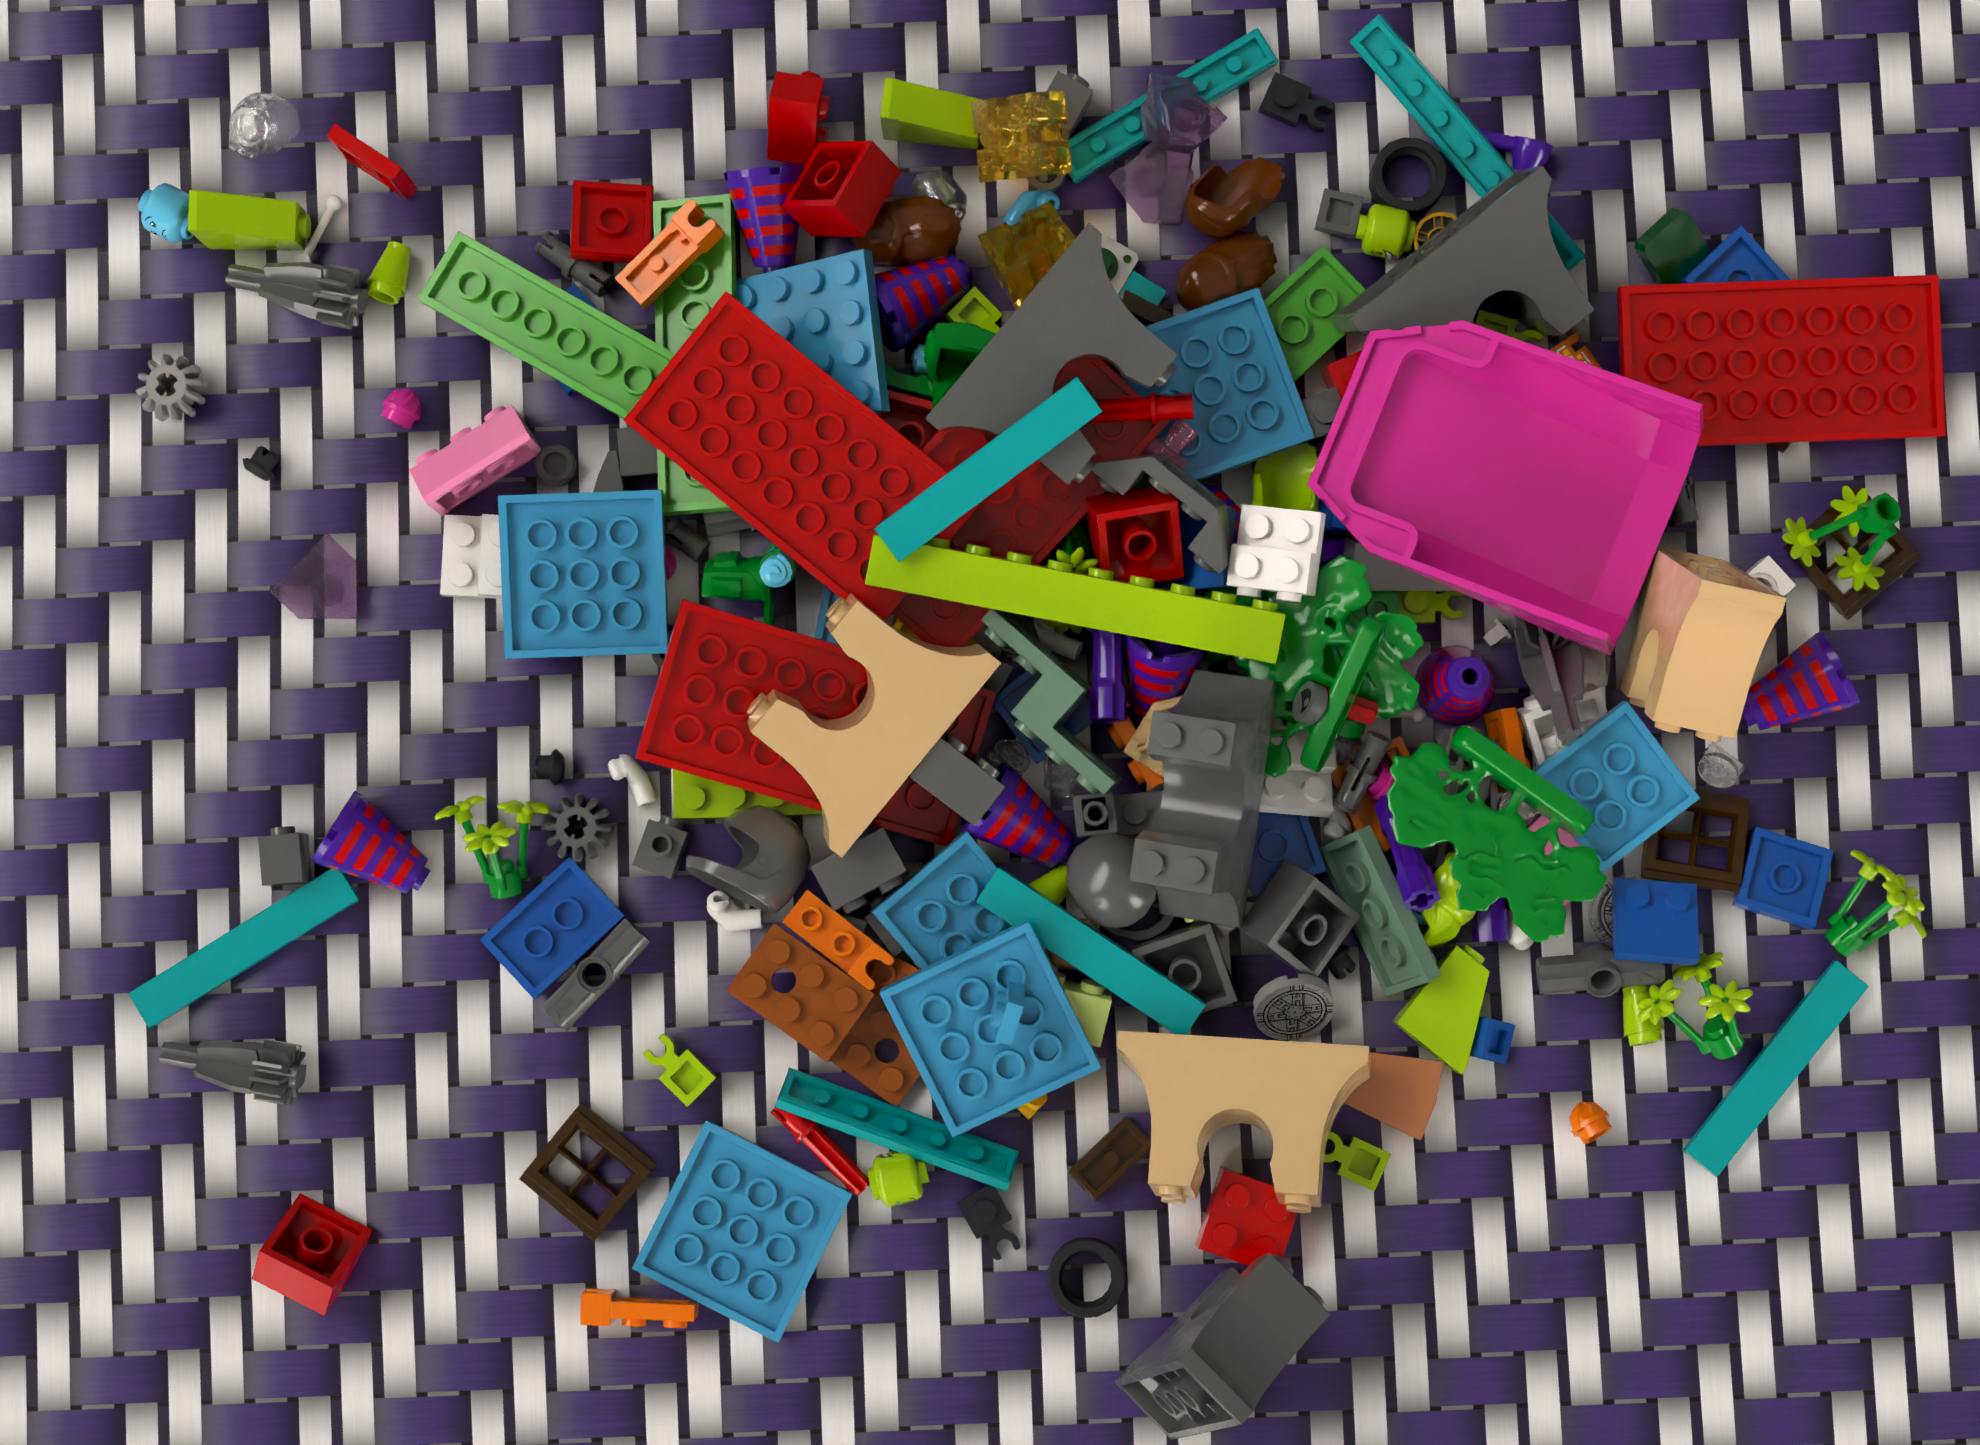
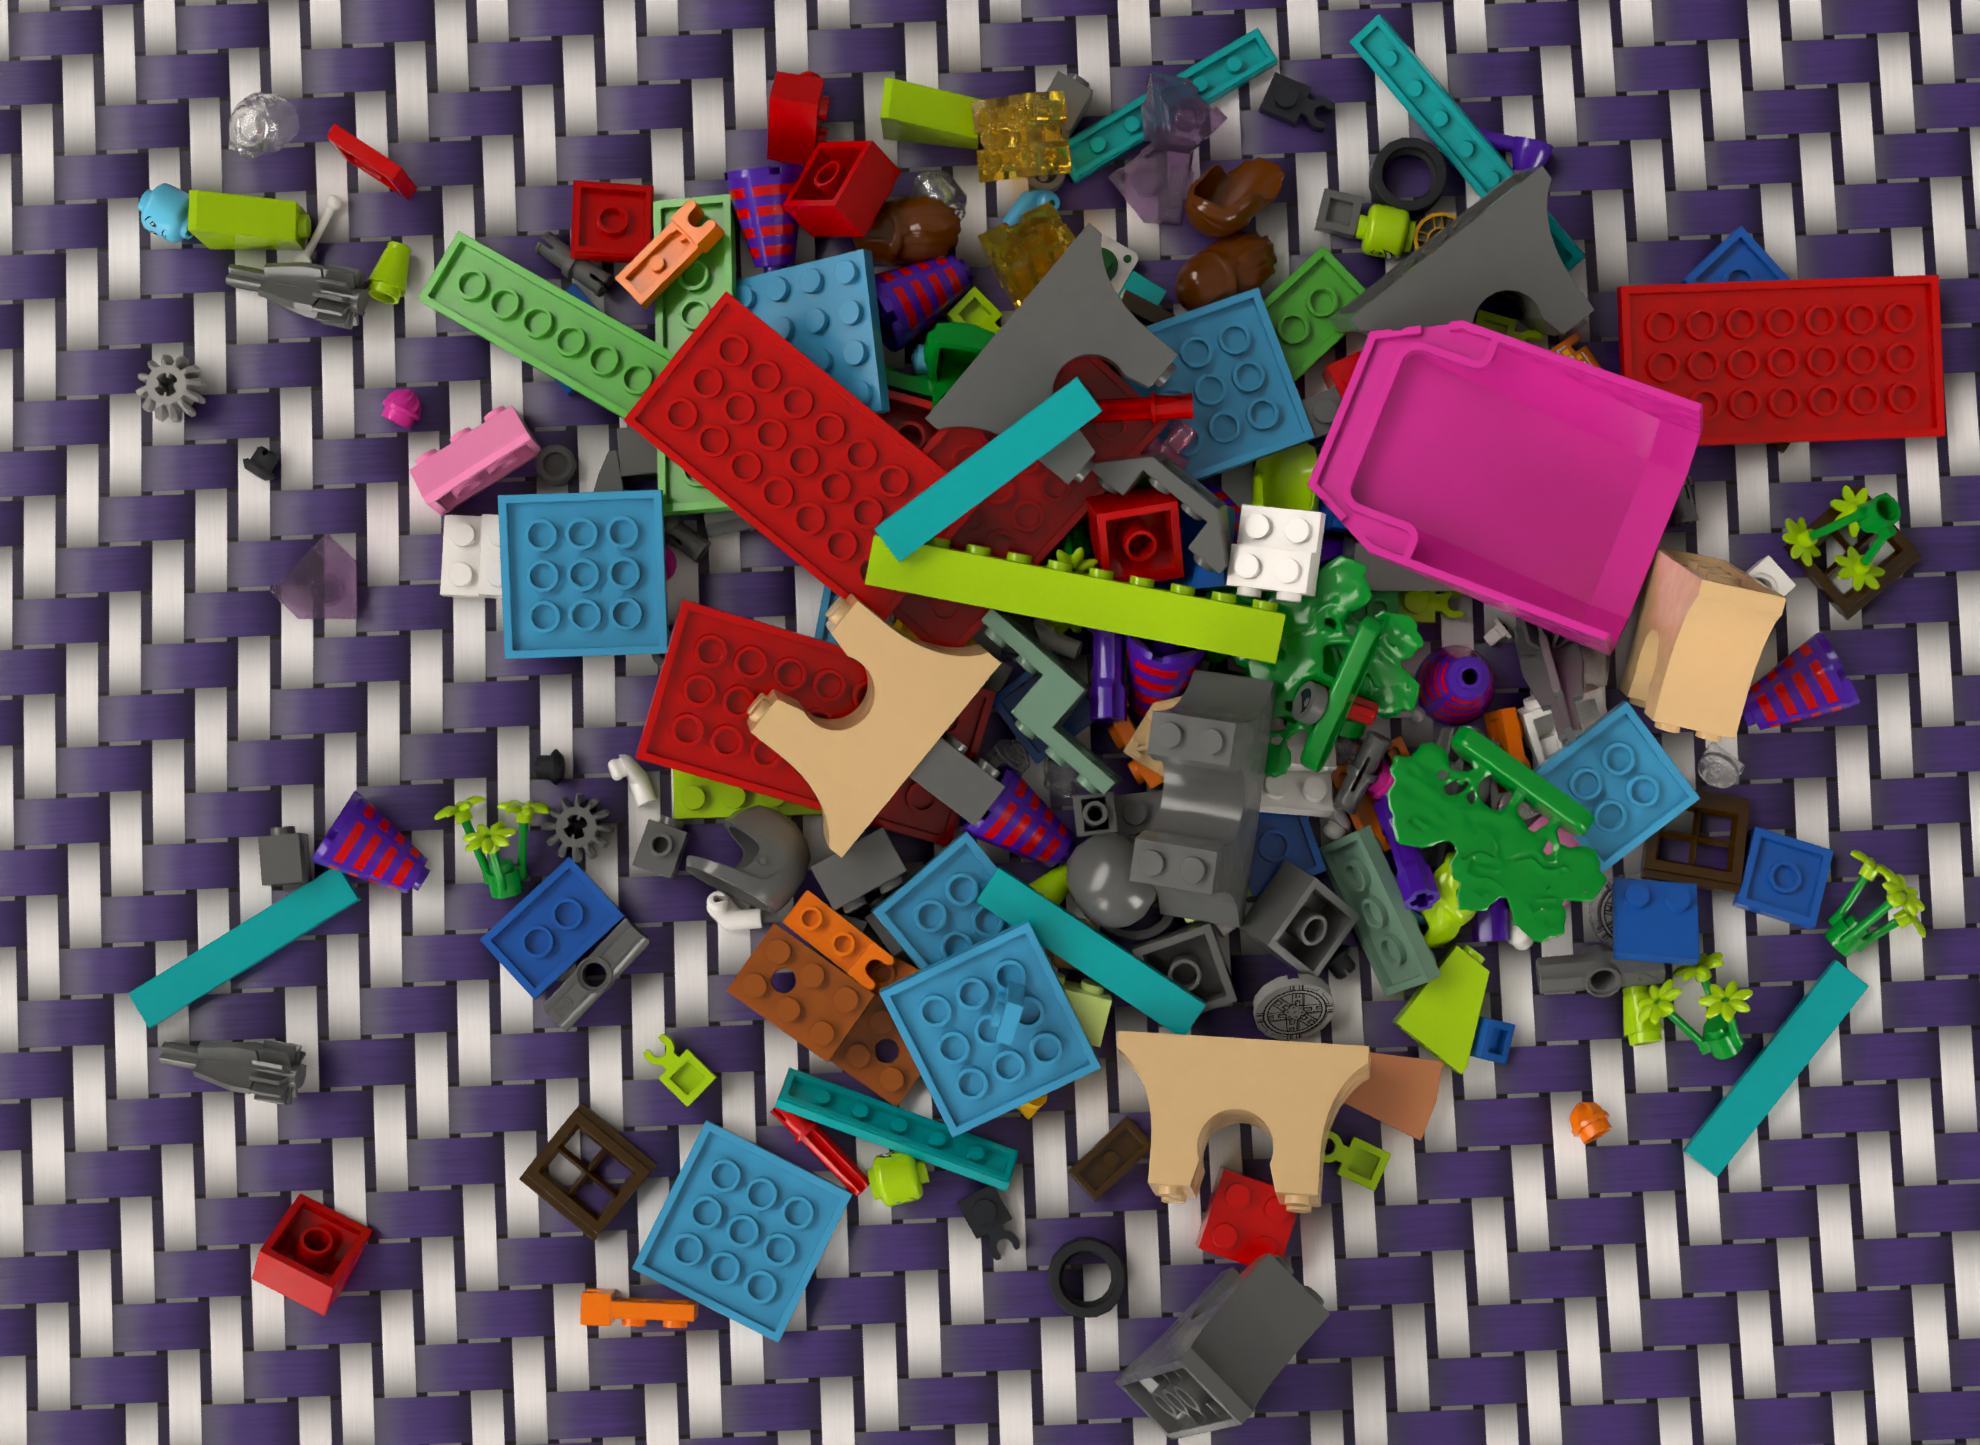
(749, 578): green piece -> none
(1672, 247): dark green piece -> none

